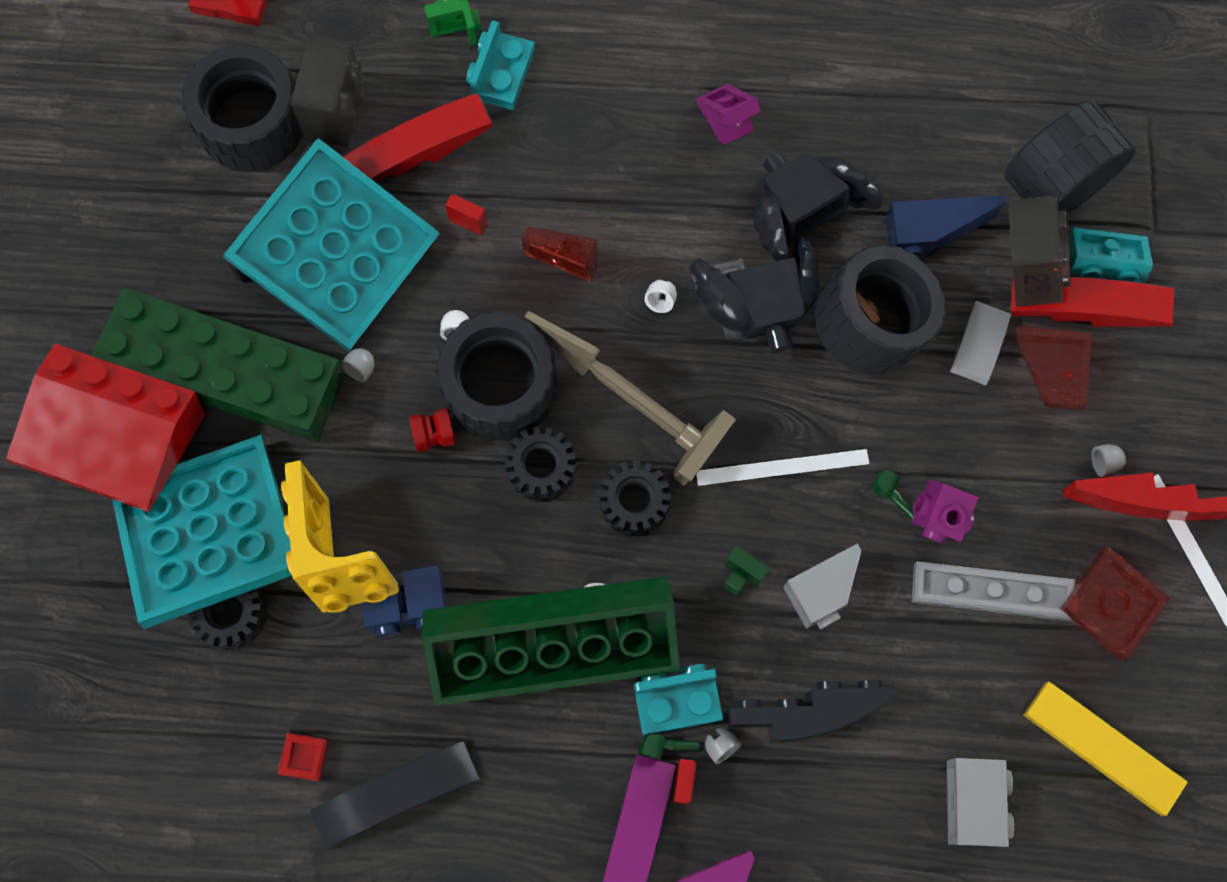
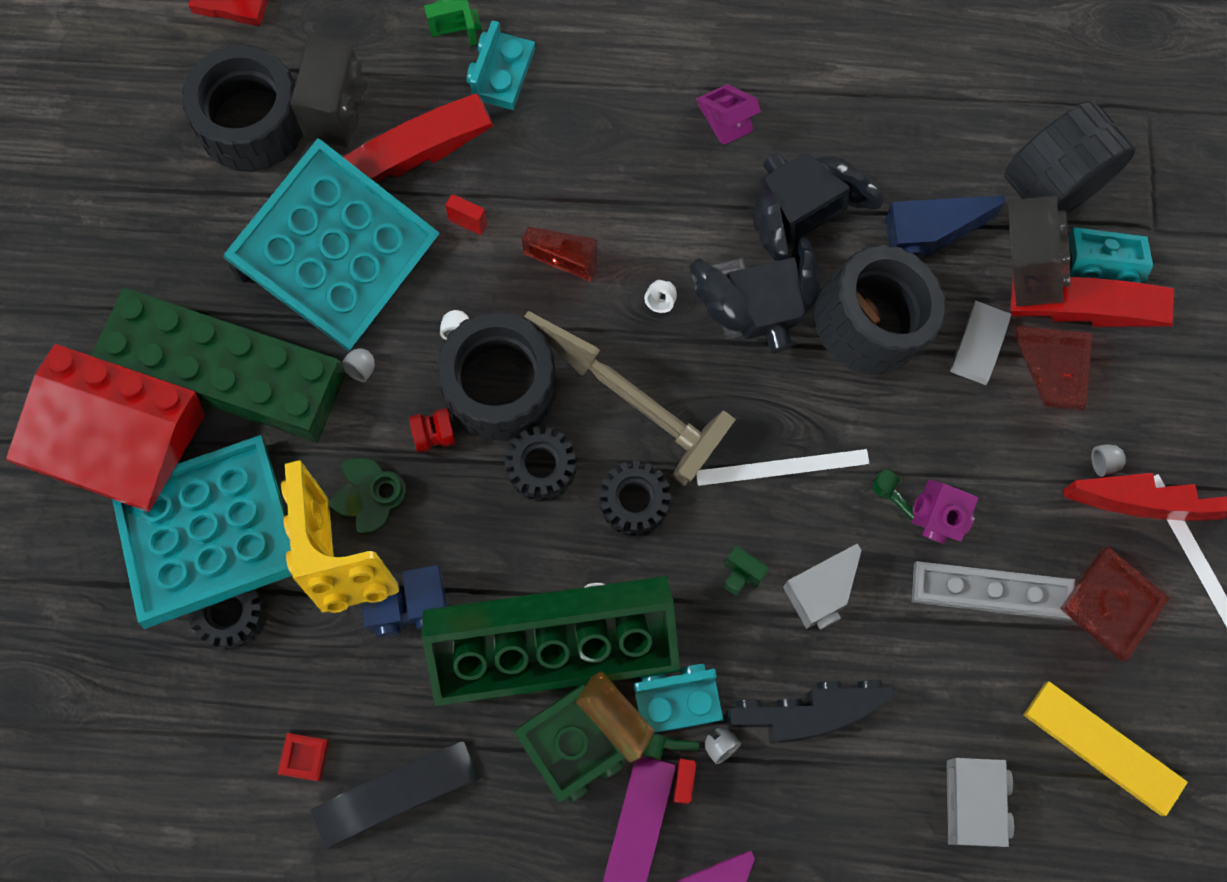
(363, 494): none -> dark green plate
(568, 747): none -> dark green plate
(615, 716): none -> clear orange tile

